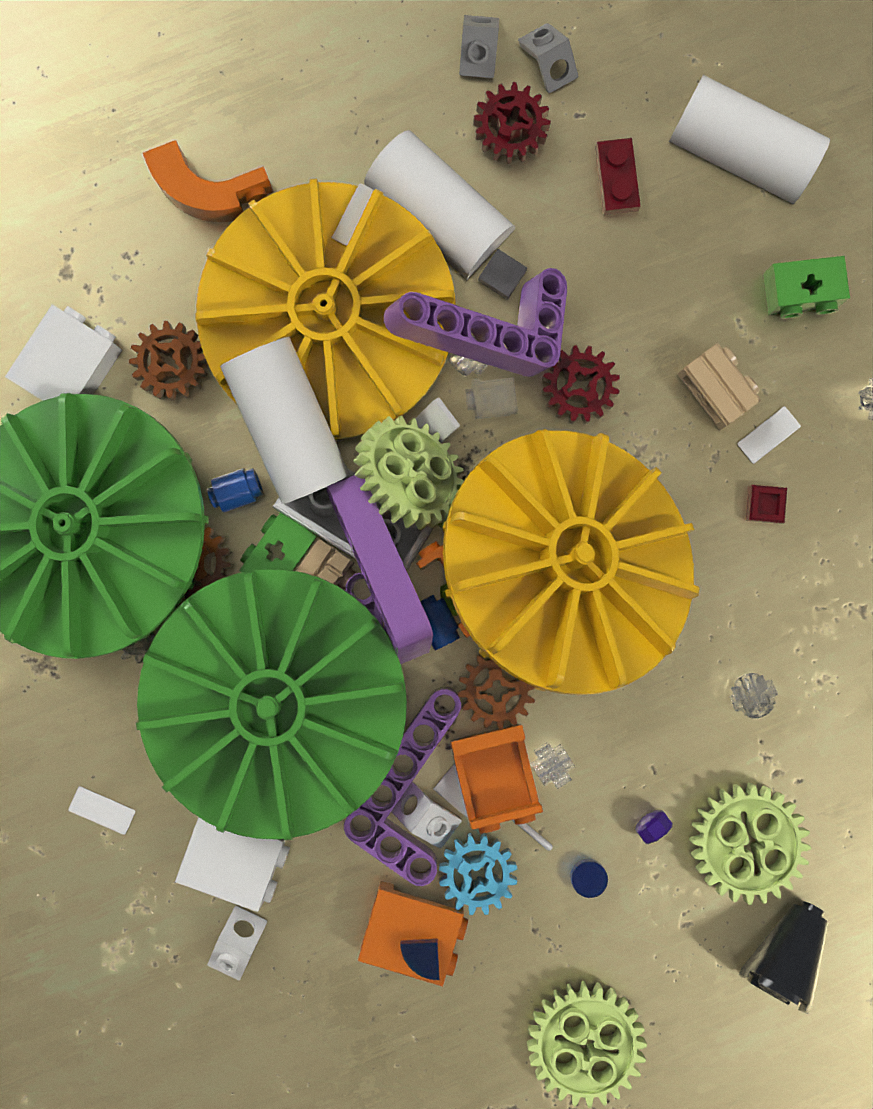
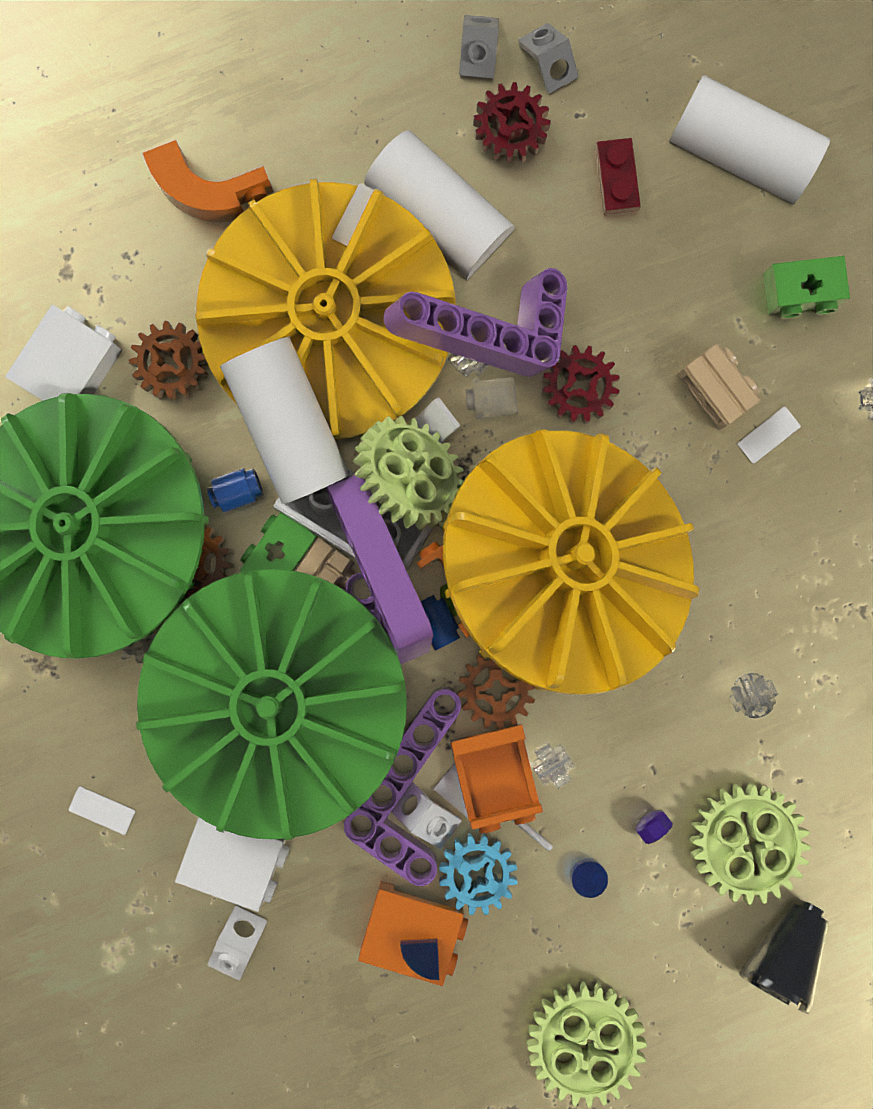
(502, 274): flat silver tile -> none
(766, 504): dark red tile -> none

